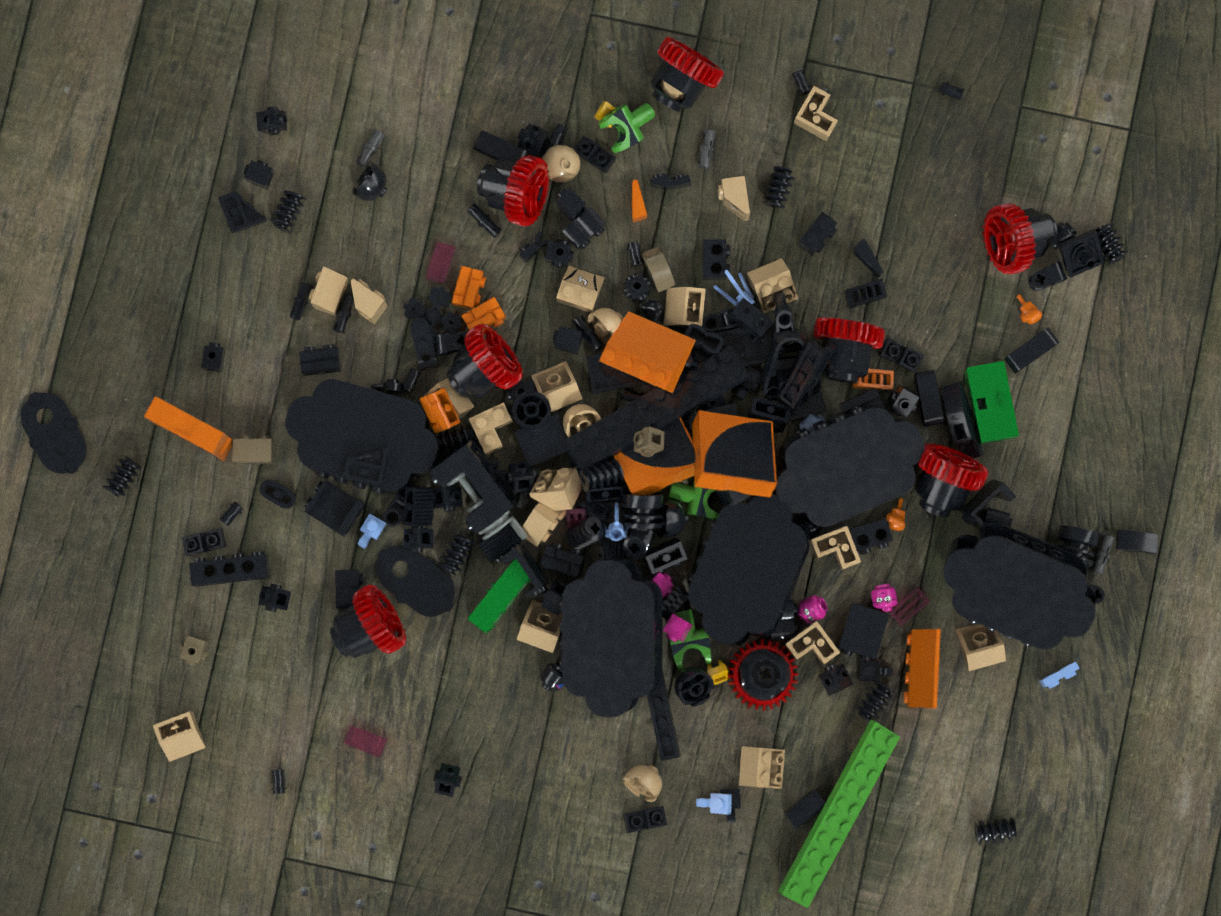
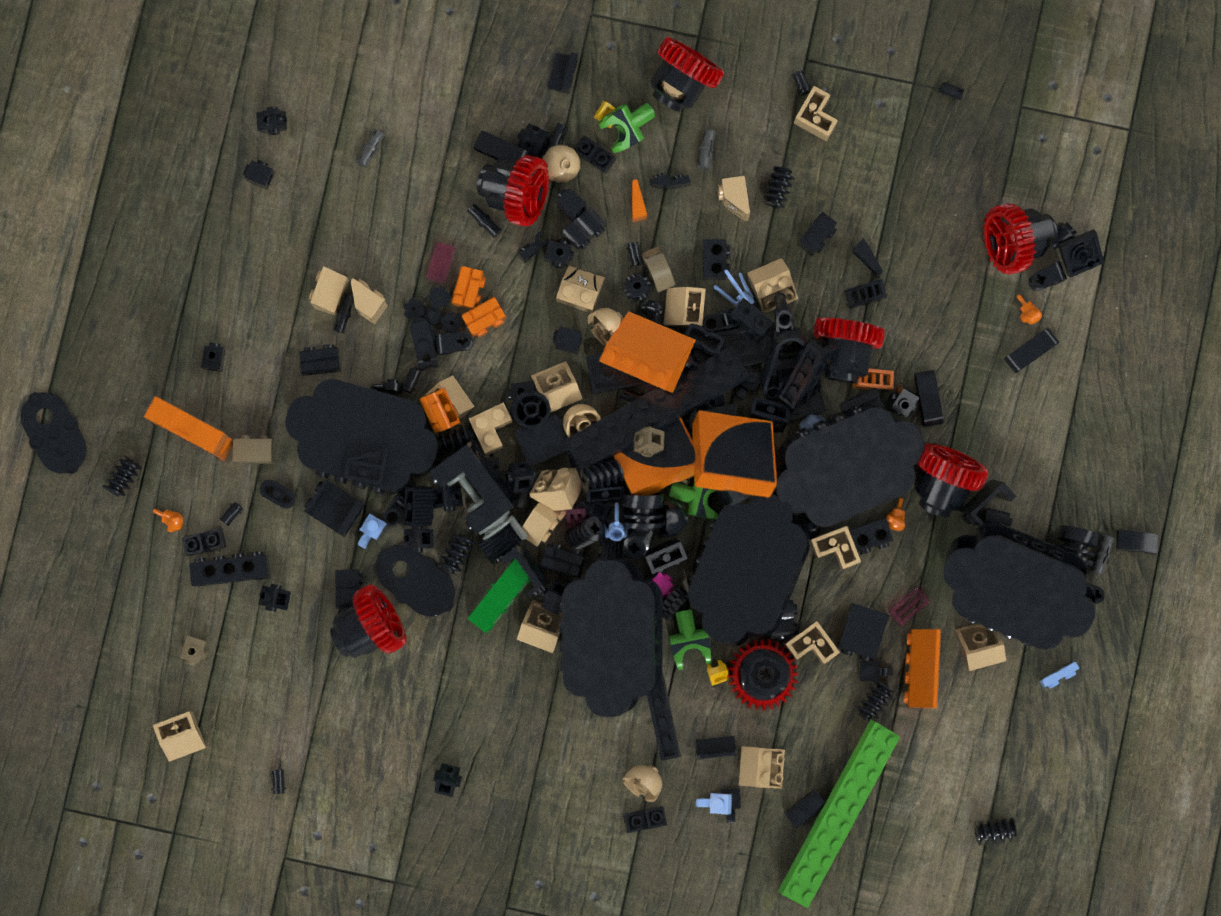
(171, 518): none -> orange piece
(239, 213): black wing -> none
(287, 210): black piece -> none
(300, 301): black axle -> none
(365, 741): clear pink tile -> none
(371, 184): black cylinder -> none
(484, 364): red piece -> none
(552, 677): black head -> none
(563, 72): none -> black panel
(588, 333): black pin -> none
(677, 628): dark pink brick -> none
(693, 686): black cylinder -> none
(716, 747): none -> black panel
(812, 609): dark pink head -> none
(835, 678): black brick -> none
(884, 597): dark pink head -> none
(901, 355): black slope -> none
(959, 420): black slope -> none
(991, 402): green brick -> none
(1110, 243): black piece -> none

